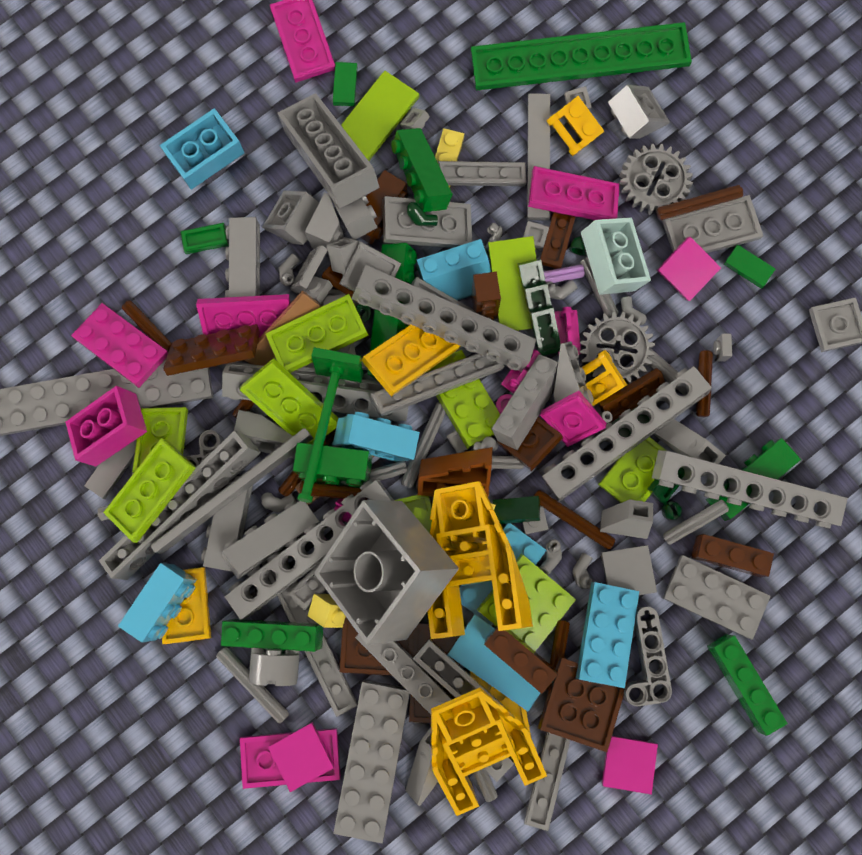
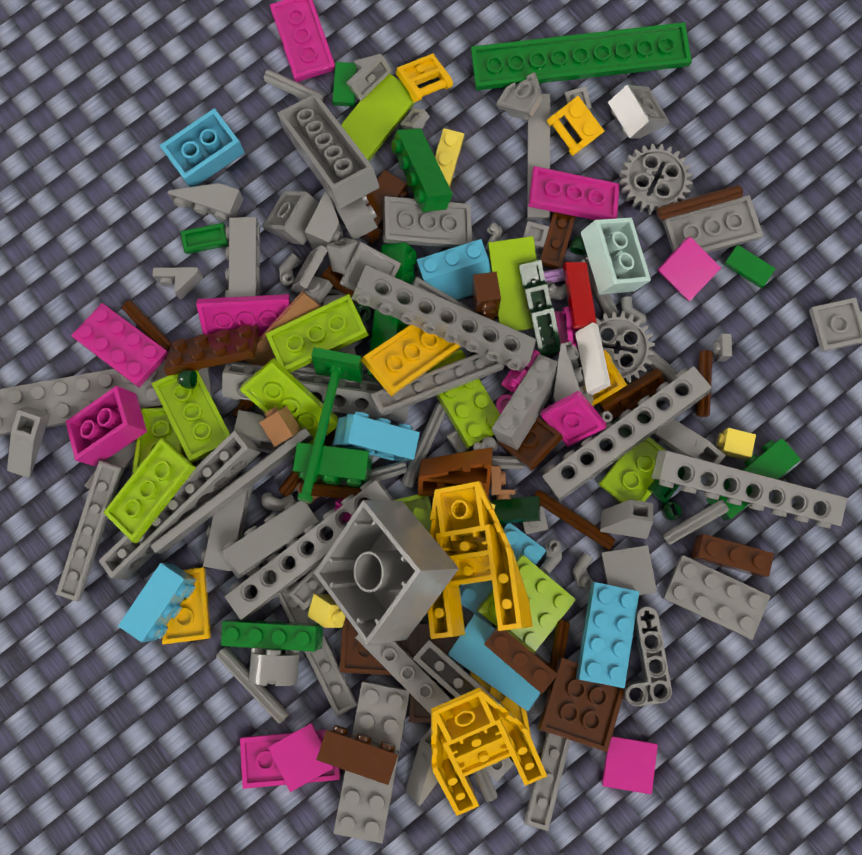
(26, 440): none -> light grey slope
(89, 531): none -> light grey tile
(184, 278): none -> light grey slope
(187, 379): none -> dark green hinge
(192, 416): none -> lime plate
(211, 199): none -> light grey slope
(279, 425): none -> medium nougat brick
(289, 85): none -> light grey axle
(358, 754): none -> reddish brown brick
(370, 74): none -> light grey slope
(419, 217): dark green arm -> none
(423, 71): none -> yellow plate
(483, 173): light grey tile -> none
(497, 479): none -> medium nougat bracket
(522, 98): none -> light grey plate
(579, 294): none -> red tile
(592, 359): none -> white tile
(736, 443): none -> light yellow brick
(747, 684): green brick -> none

